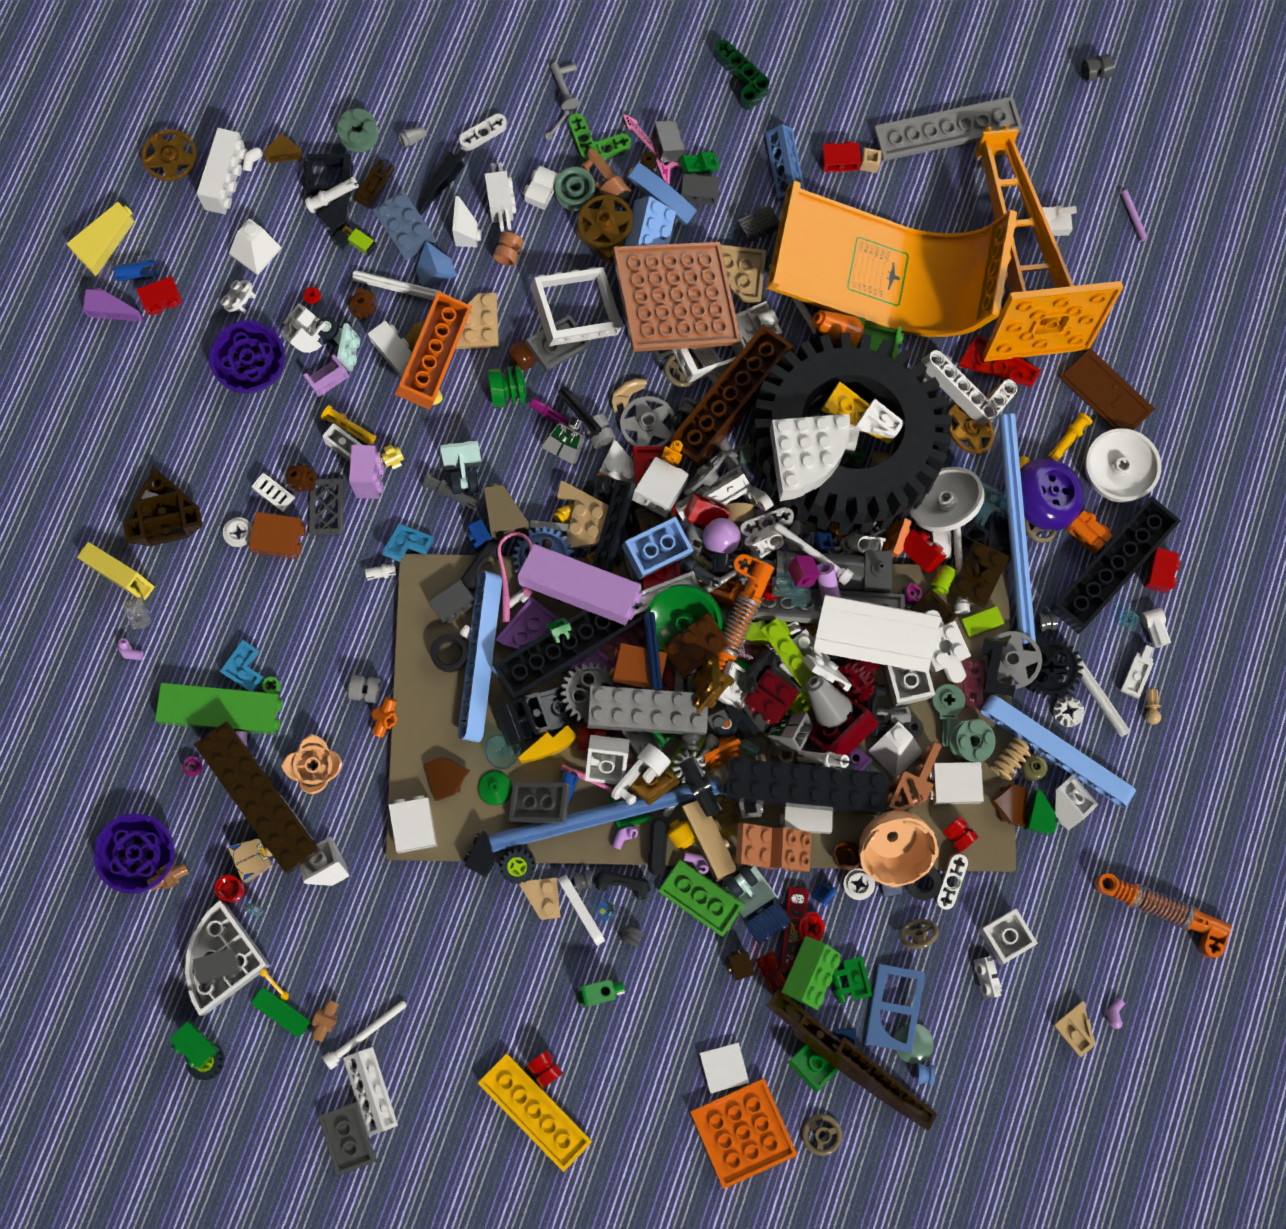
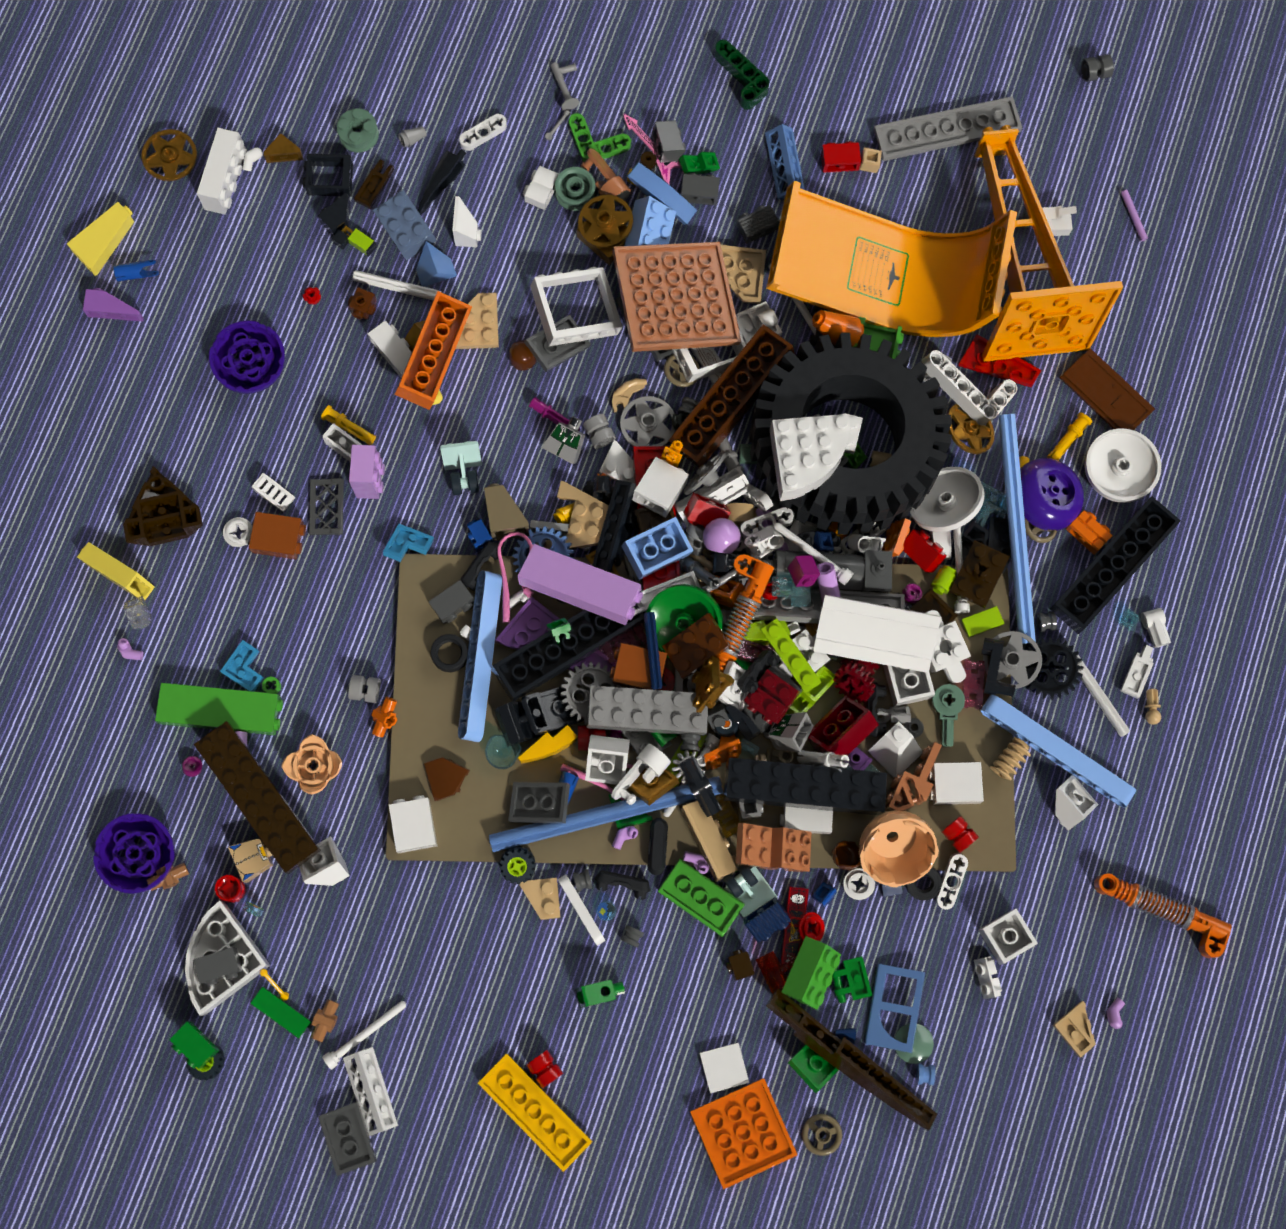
(160, 296): red brick -> none
(237, 296): white plate -> none
(254, 247): white slope -> none
(301, 478): reddish brown brick -> none
(302, 329): white brick -> none
(324, 198): white pin -> none
(327, 377): lavender panel -> none
(344, 337): light aqua plate -> none
(381, 571): white pin -> none
(392, 456): light yellow gear -> none
(442, 487): dark grey pin -> none
(482, 857): black slope -> none
(495, 787): green piece -> none
(500, 196): white brick -> none
(506, 386): green wheel -> none
(508, 248): nougat wheel -> none
(580, 411): black axle -> none
(681, 834): yellow head -> none
(827, 670): white wing -> none
(828, 702): light grey cone -> none
(845, 401): yellow wing -> none
(879, 421): white wing -> none
(919, 936): dark tan piece -> none
(961, 744): sand green wheel -> none
(1012, 805): reddish brown slope -> none
(1028, 771): olive head -> none
(1041, 815): green slope -> none
(1065, 719): white gear -> none
(1162, 570): red brick -> none

